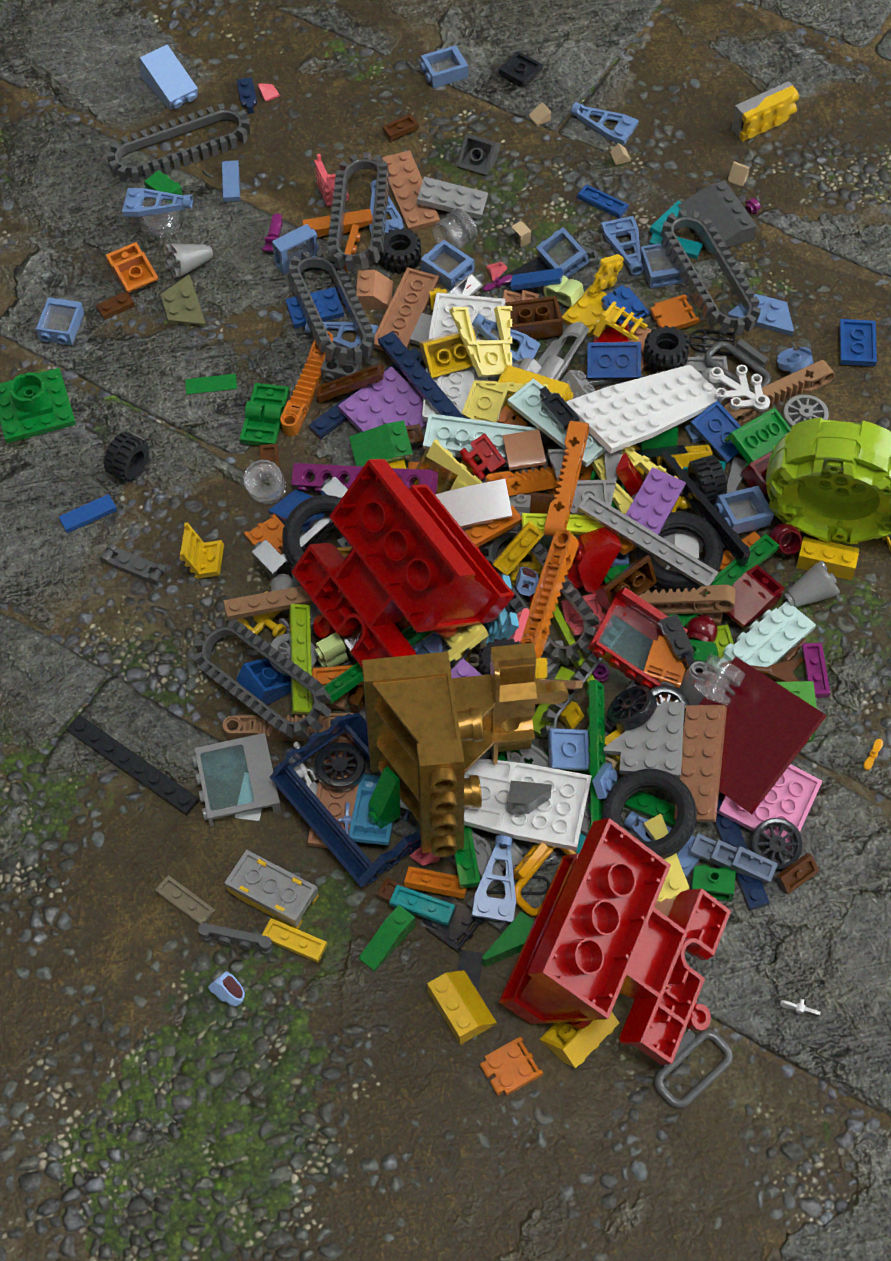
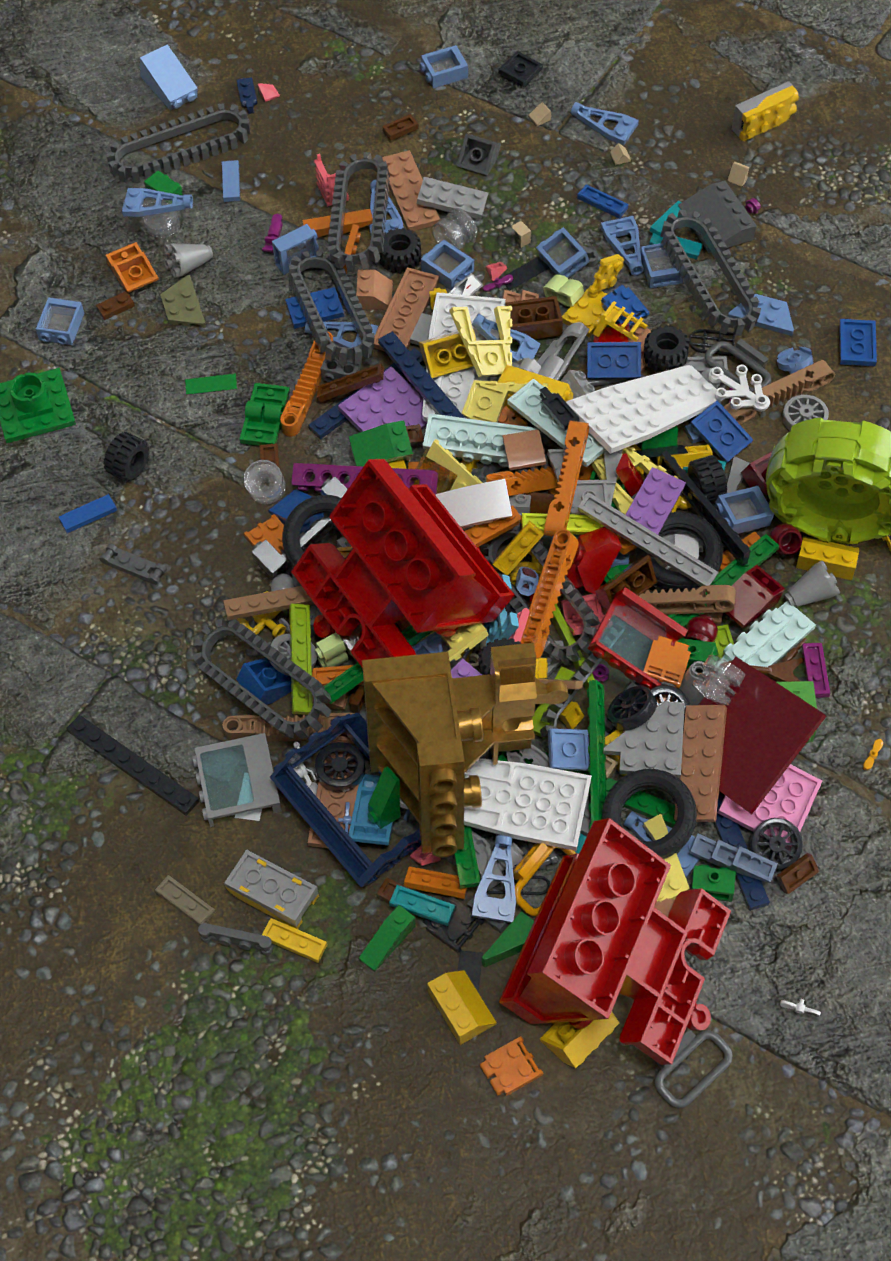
(201, 557): yellow plate -> none
(227, 989): light blue rock -> none
(487, 453): red plate -> none
(527, 796): dark grey slope -> none
(536, 279): blue tile -> none
(604, 780): medium blue plate -> none
(673, 313): orange plate -> none
(677, 640): black hinge -> none
(759, 435): green hinge -> none

